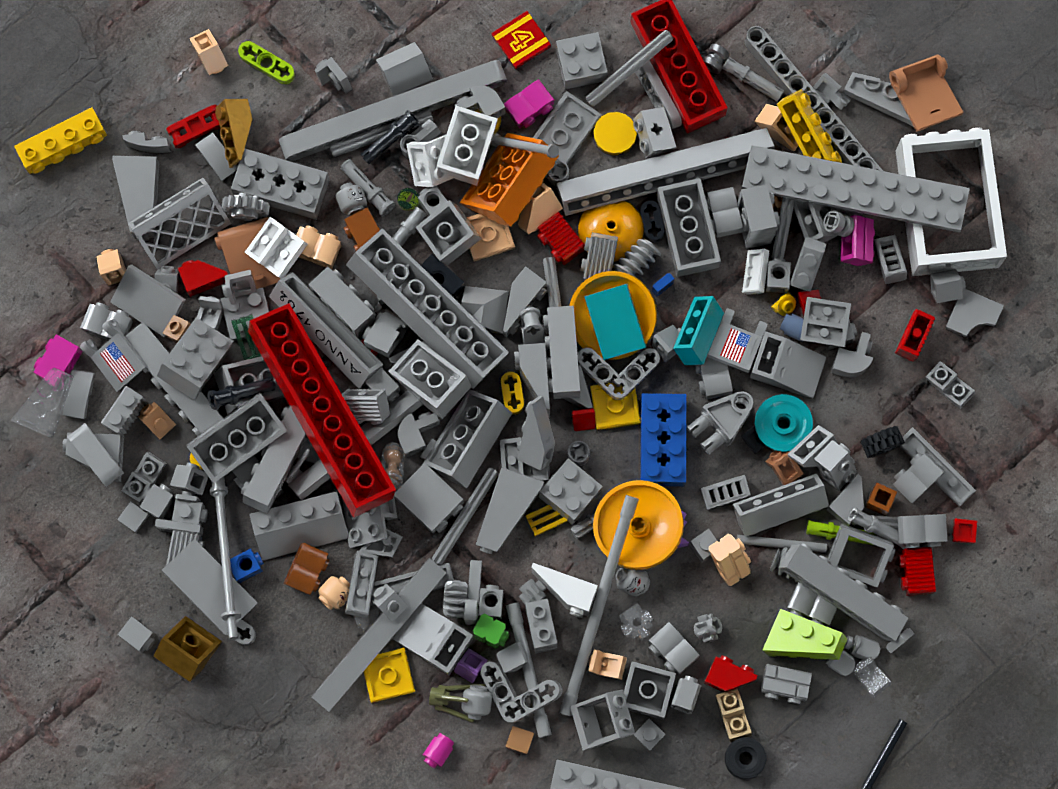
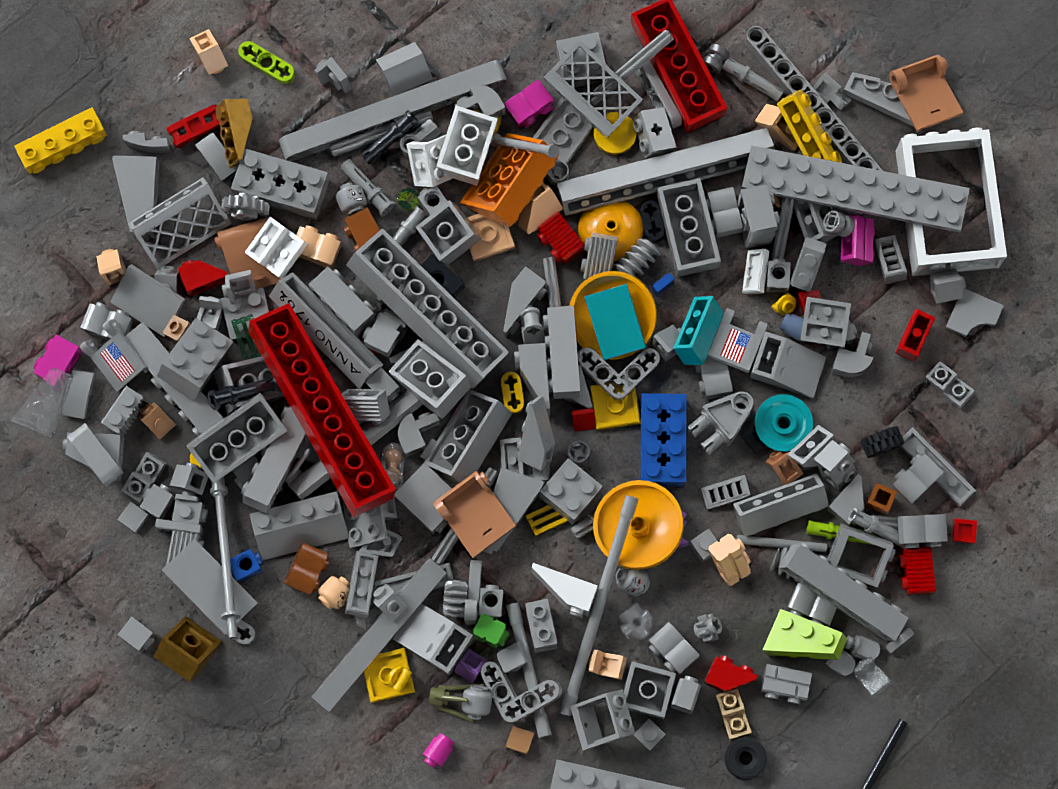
(398, 677): none -> yellow plate
(473, 511): none -> nougat door
(487, 307): light grey slope -> none
(521, 40): red tile -> none
(532, 591): light grey gear -> none
(581, 104): none -> light grey fence

